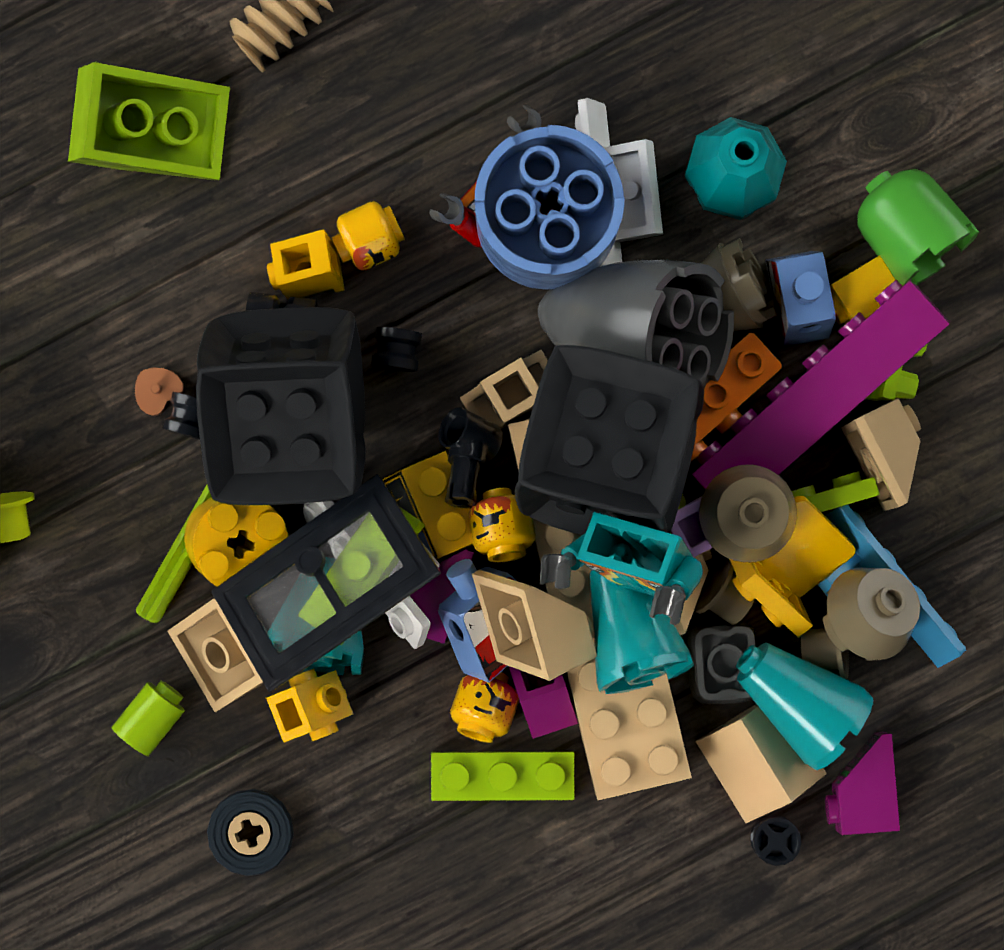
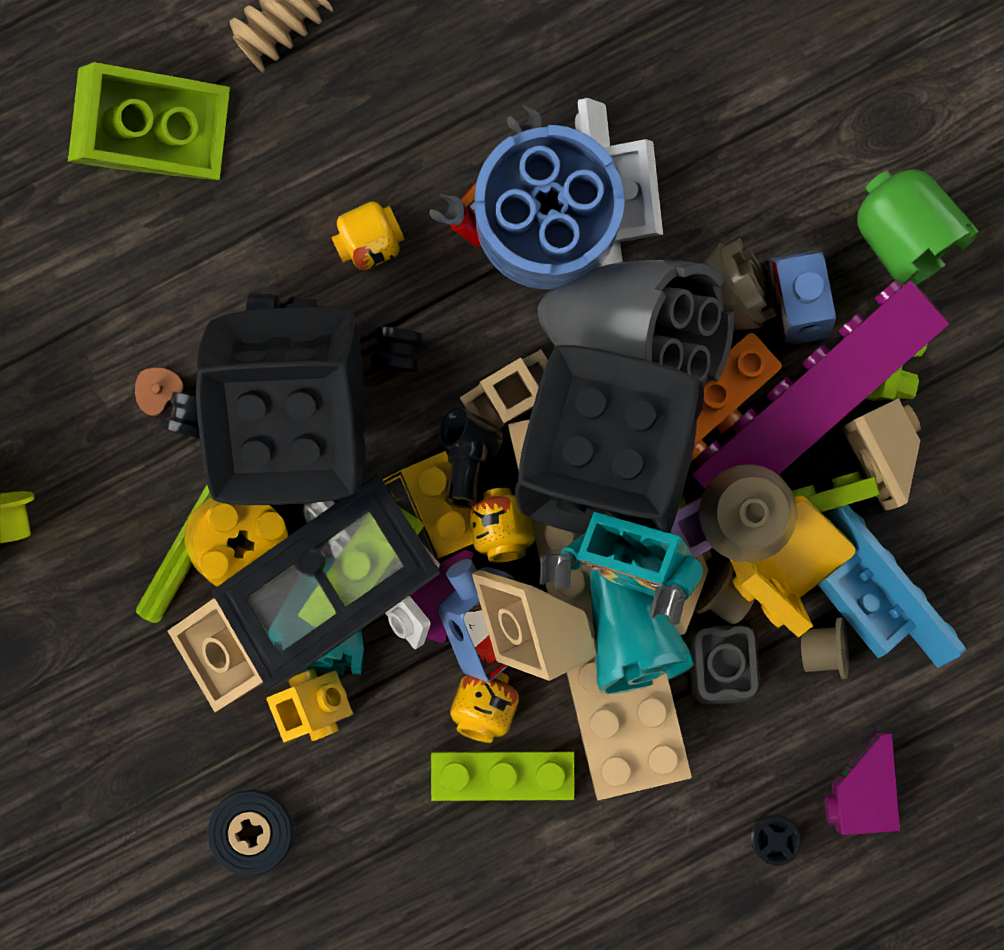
(149, 717): lime brick -> none
(305, 265): yellow brick -> none
(543, 702): magenta slope -> none
(732, 184): teal cone -> none
(756, 764): tan slope -> none
(804, 702): teal cone -> none
(859, 289): yellow brick -> none
(871, 612): dark tan cone -> none

